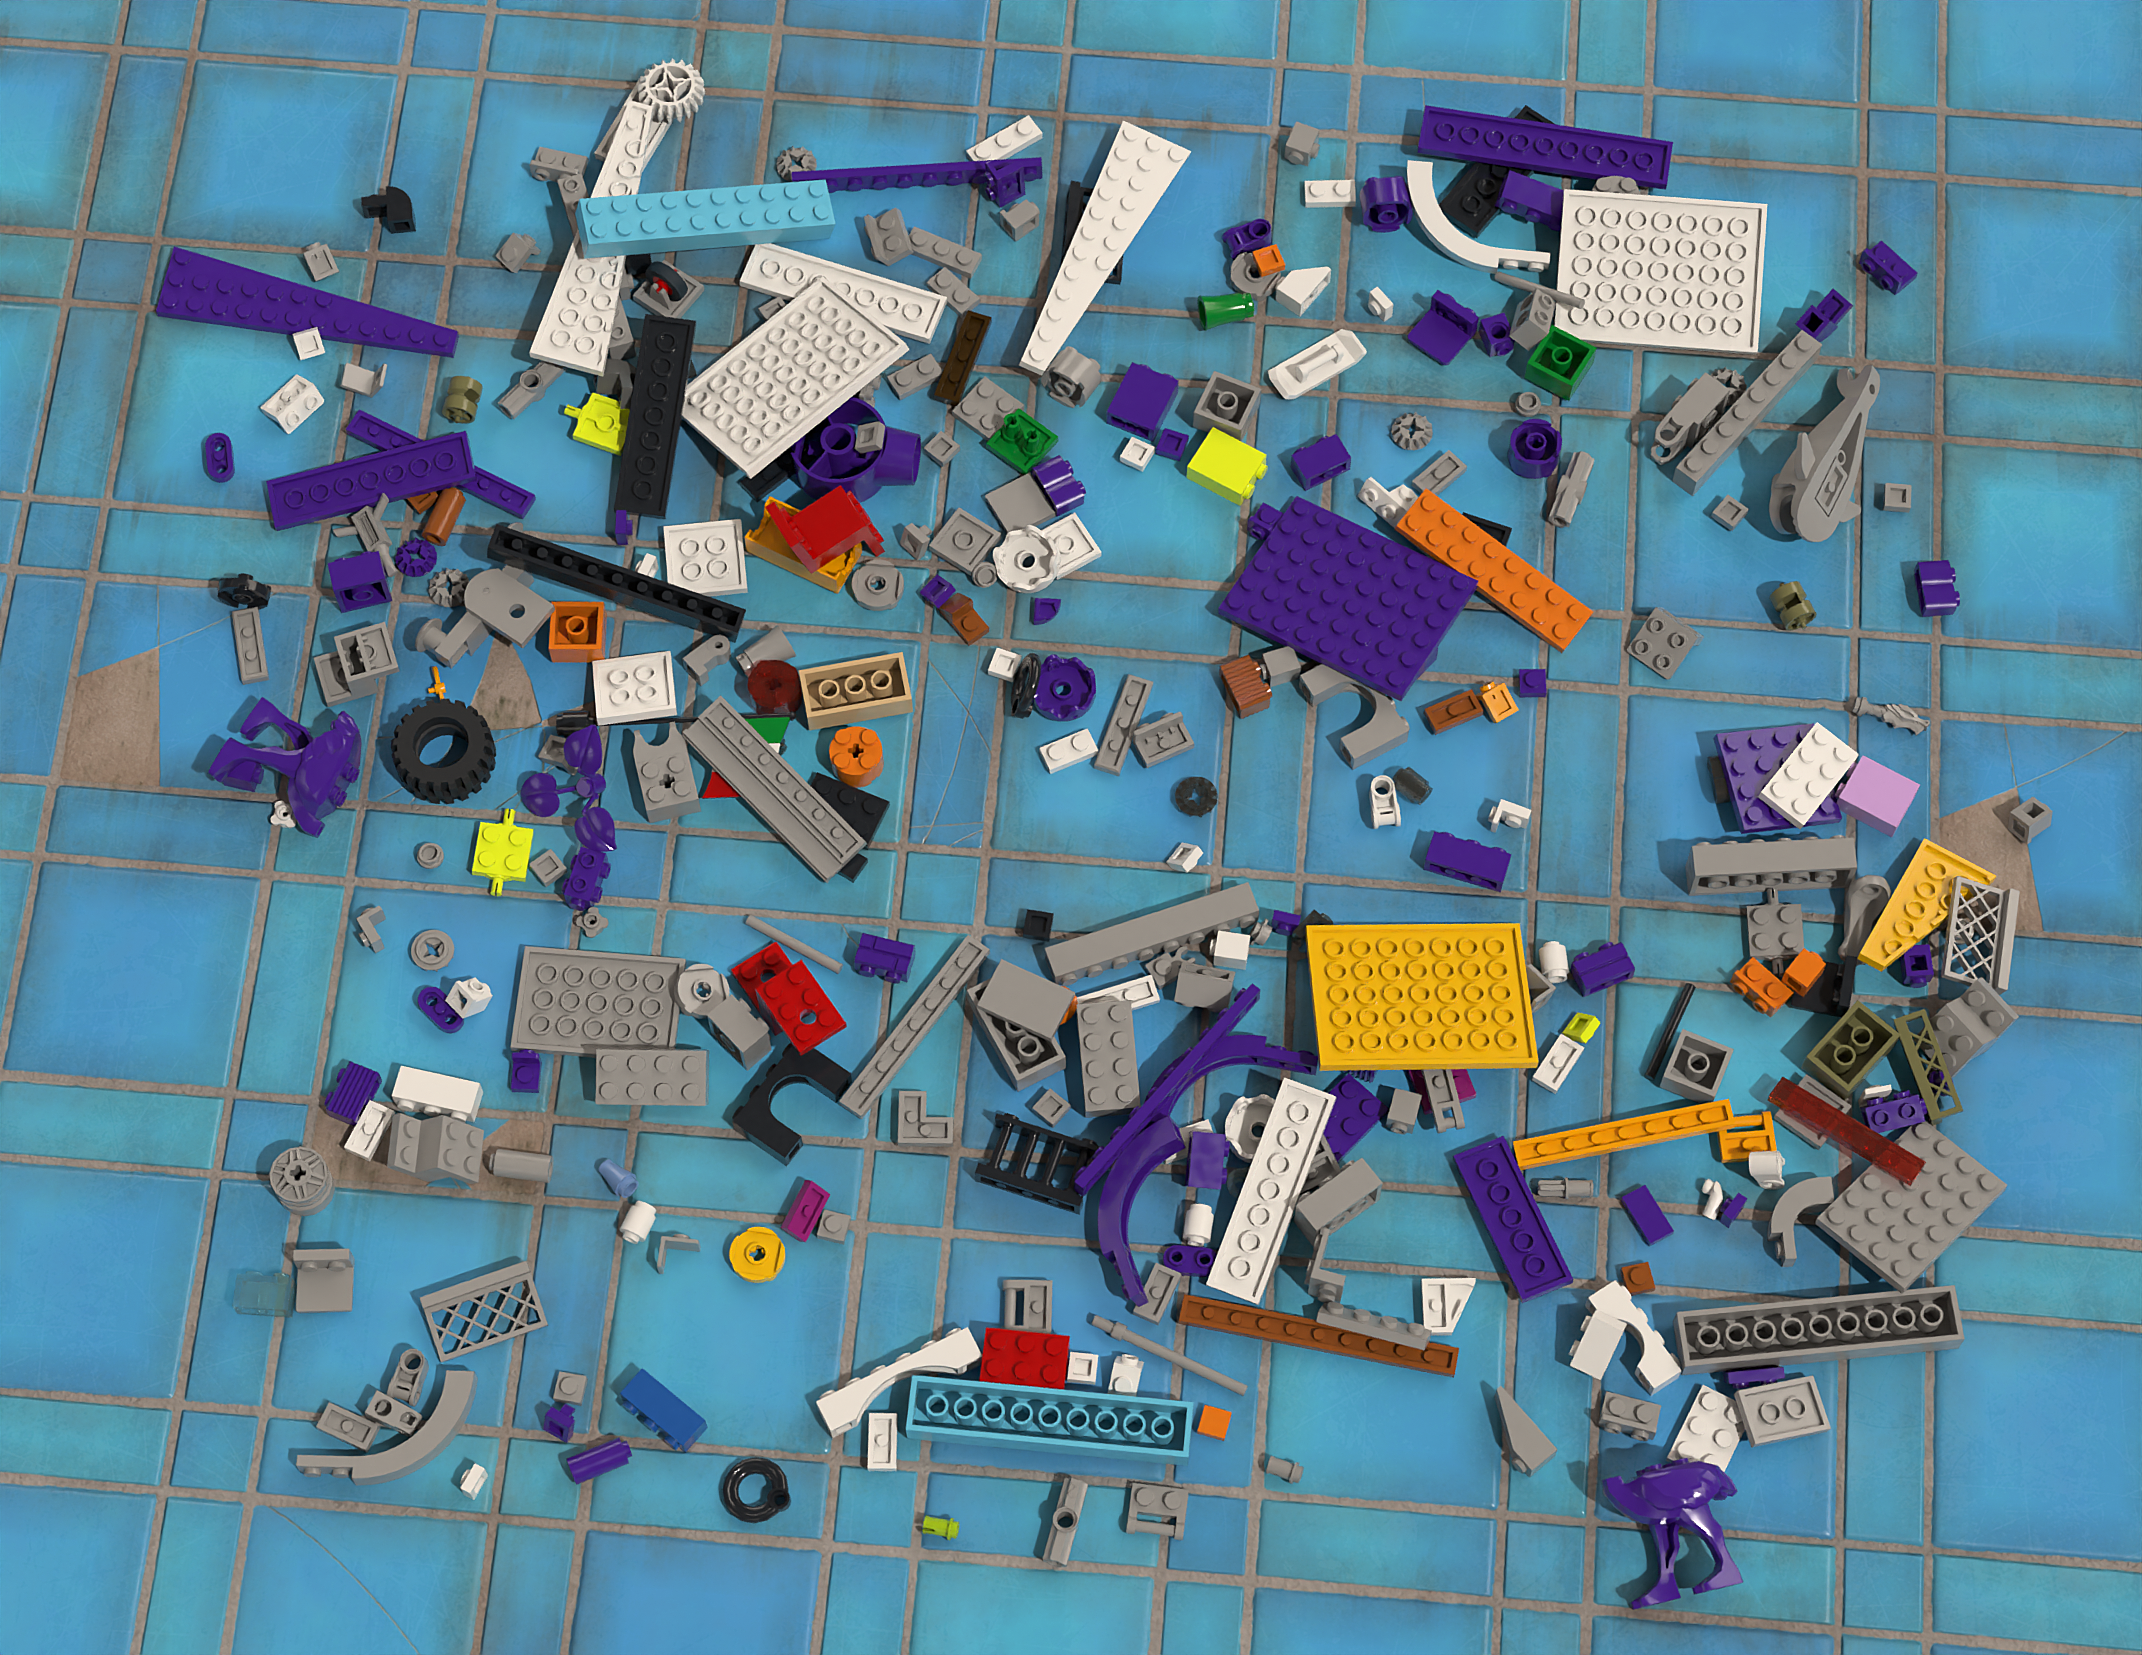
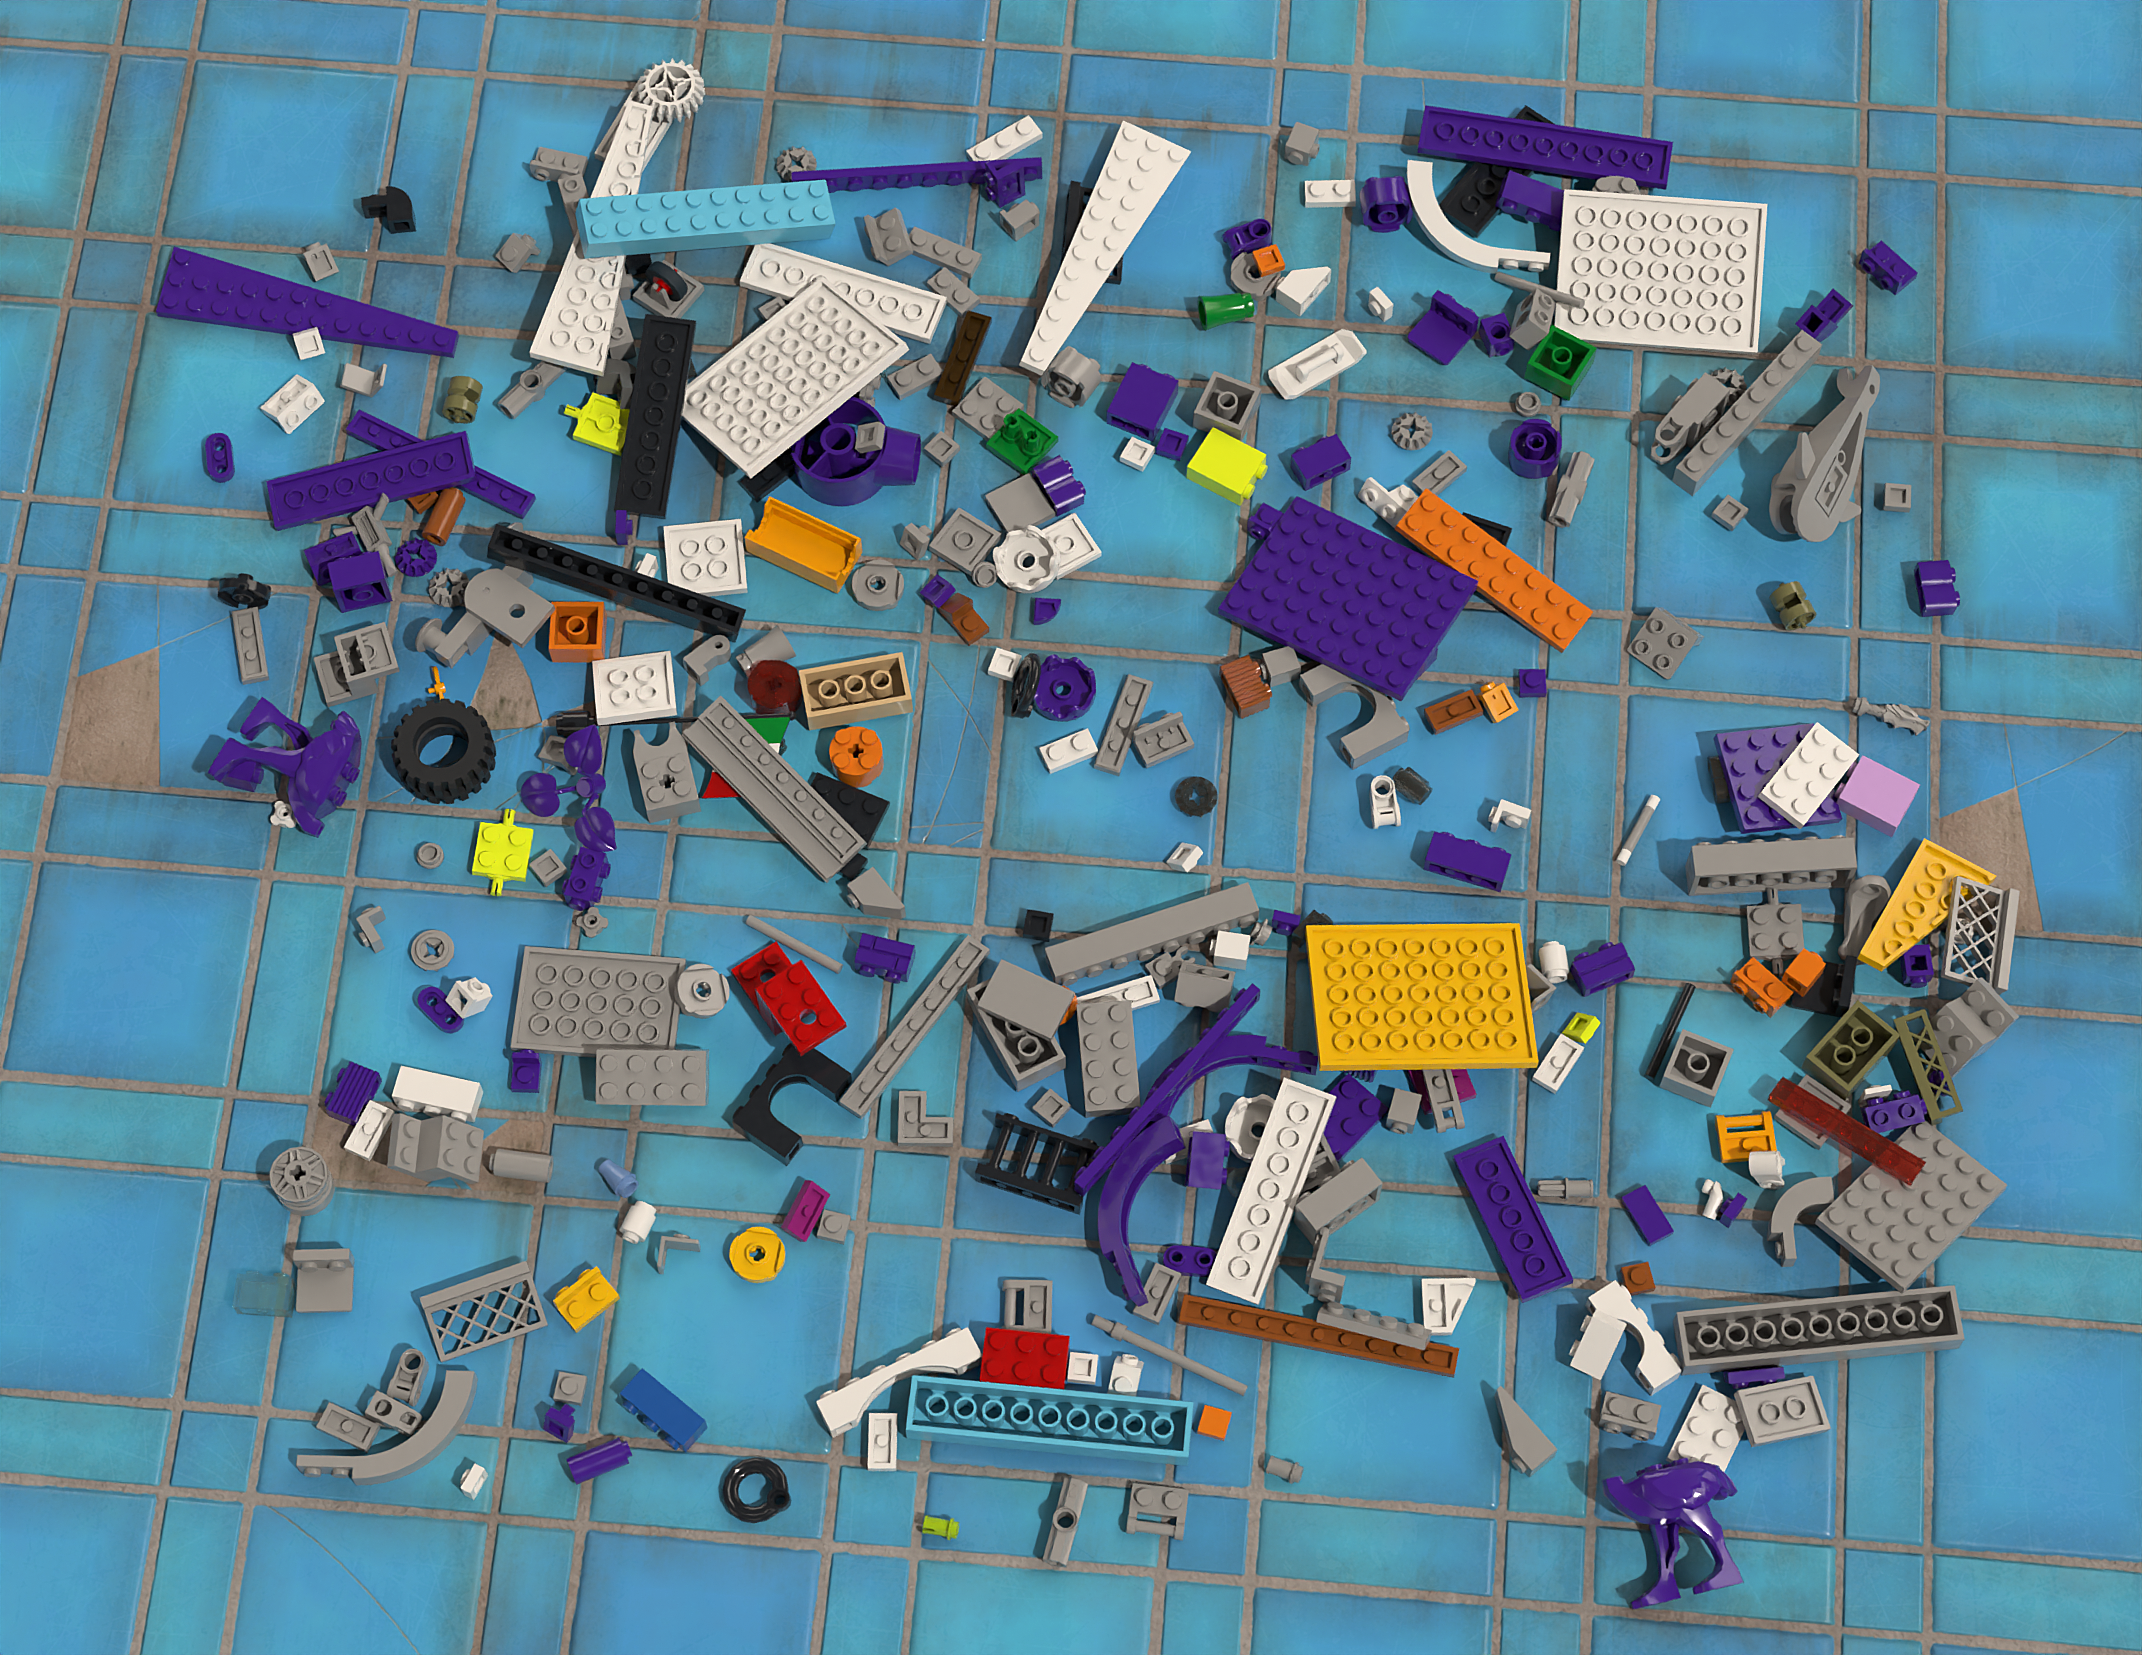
(329, 551): none -> dark purple bracket
(585, 1299): none -> yellow bracket
(739, 1031): light grey brick -> none
(827, 528): red bracket -> none
(874, 896): none -> light grey slope
(1198, 1225): white brick -> none
(1624, 1134): light orange plate -> none
(1638, 830): none -> light grey bar
(2029, 819): light grey brick -> none

